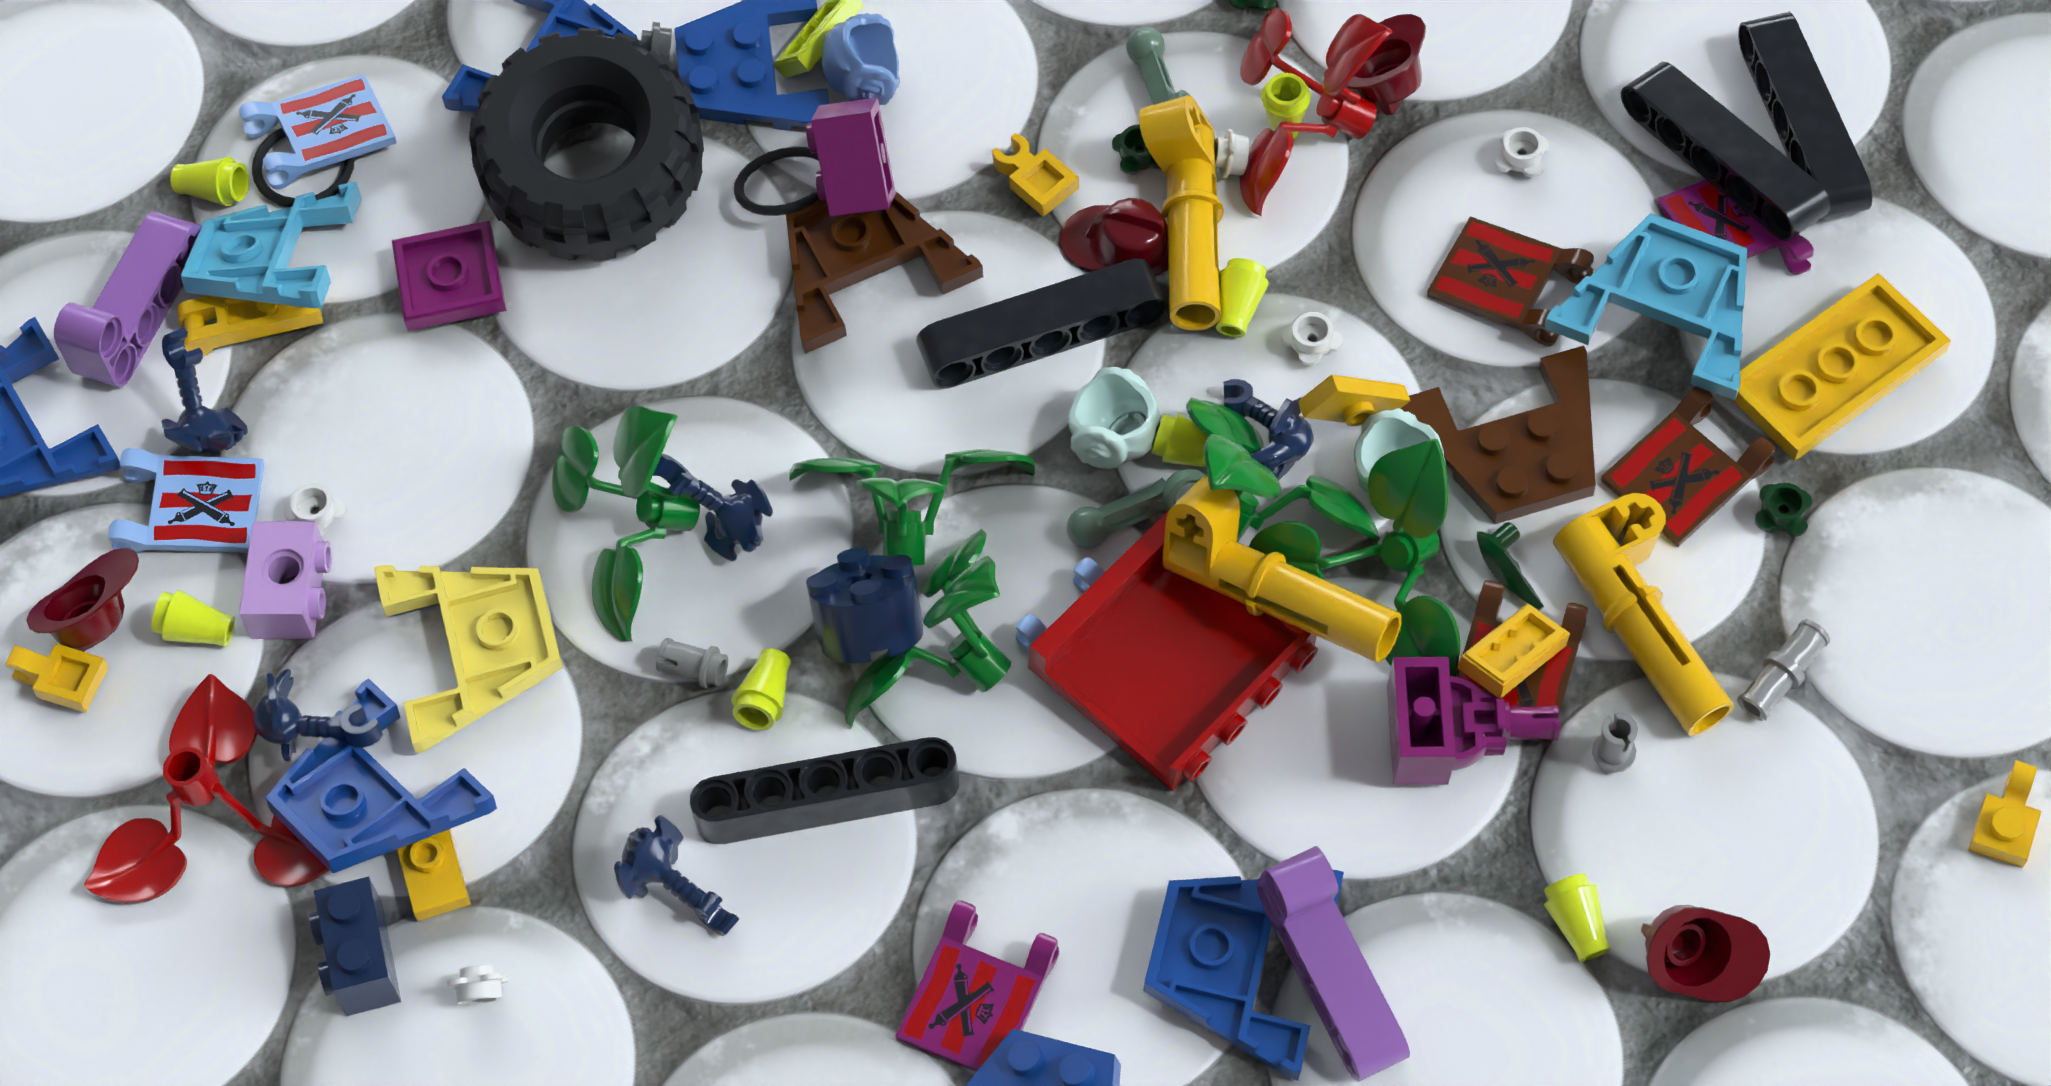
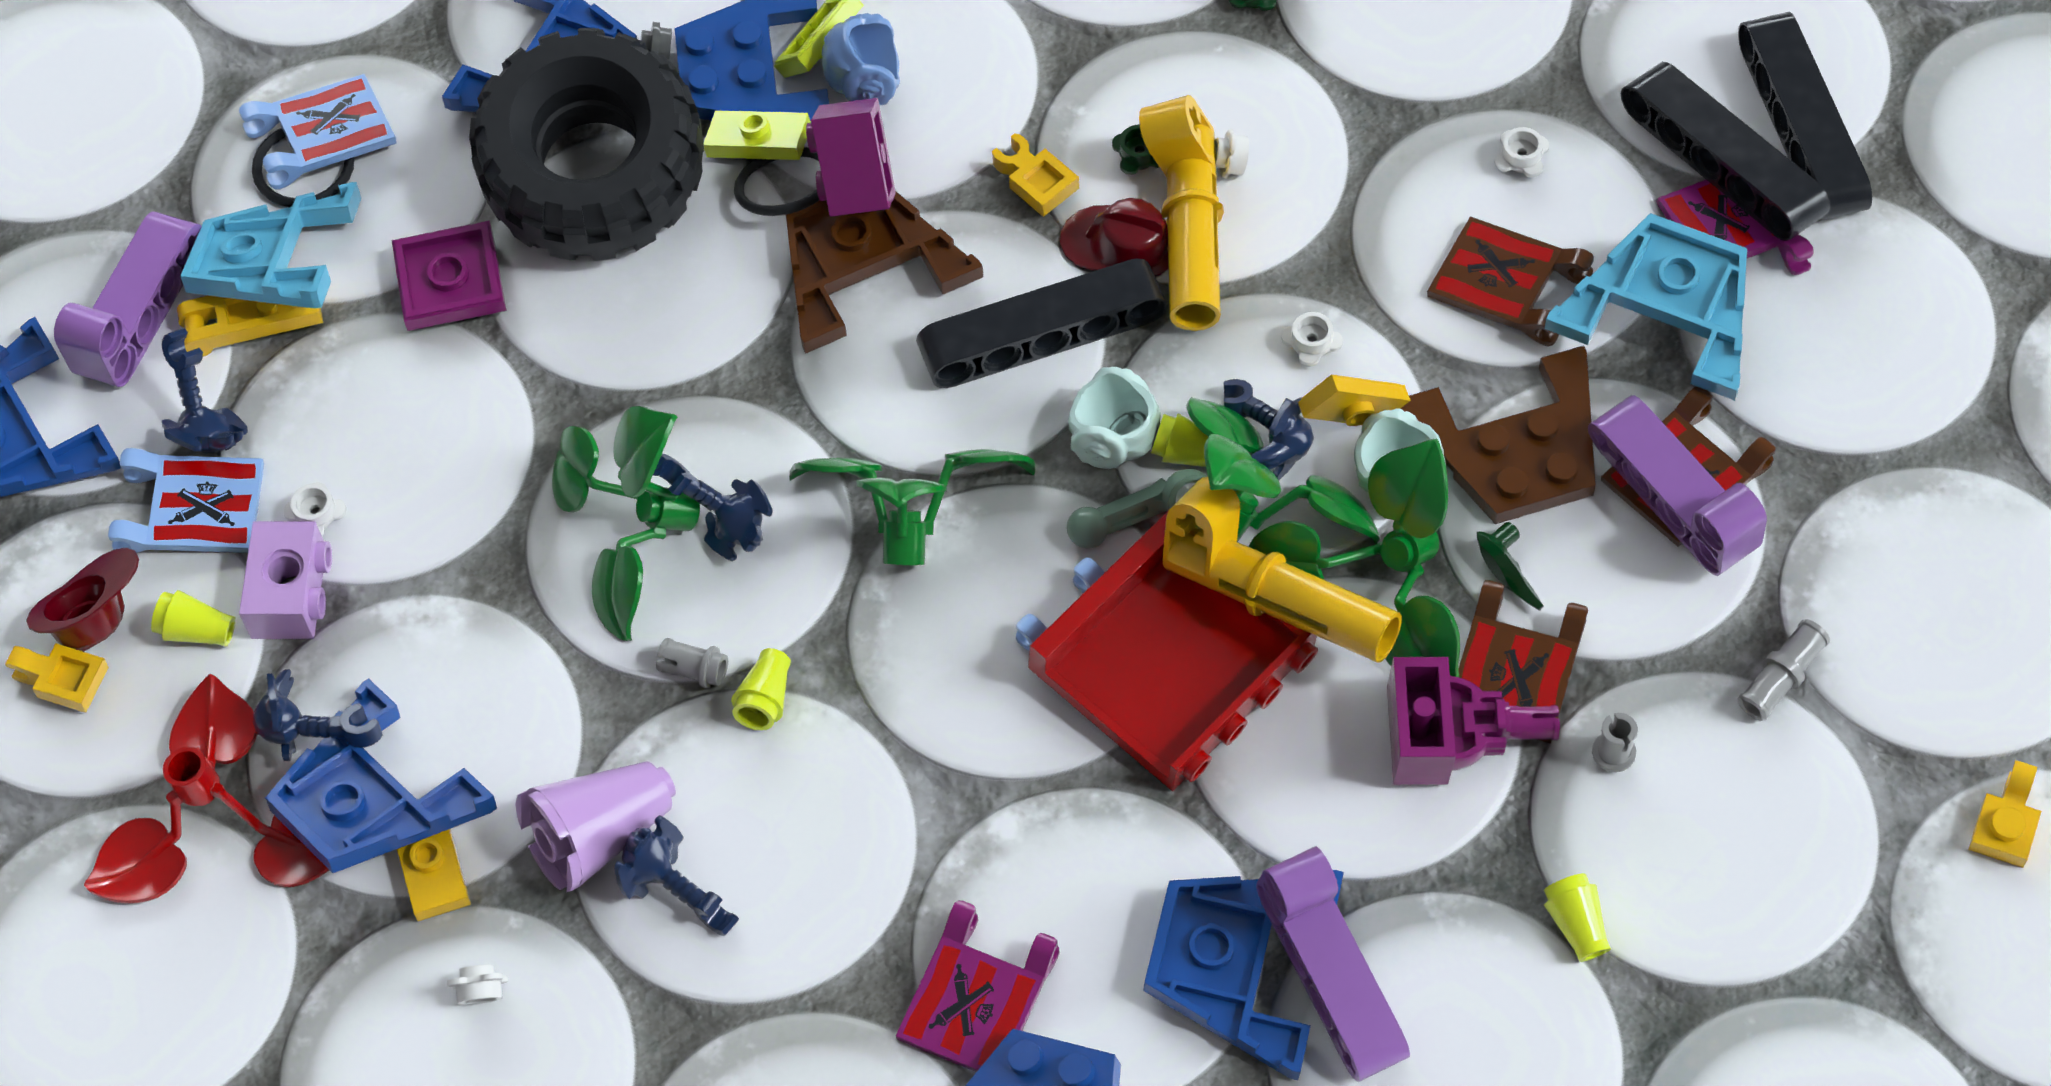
(212, 180): neon yellow cone -> none
(356, 947): dark blue brick -> none
(495, 634): light yellow wing -> none
(589, 817): none -> lavender cone
(756, 135): none -> neon yellow plate
(800, 779): black beam -> none
(865, 606): dark blue brick -> none
(972, 653): green plant -> none
(1146, 49): sand green piece -> none
(1240, 294): neon yellow cone -> none
(1285, 100): neon yellow cone -> none
(1337, 106): red plant -> none
(1395, 66): dark red piece -> none
(1513, 650): yellow plate -> none
(1635, 609): yellow piece -> none
(1705, 953): dark red piece -> none
(1709, 521): none -> medium lavender beam
(1788, 497): dark green plate -> none
(1838, 366): yellow plate -> none

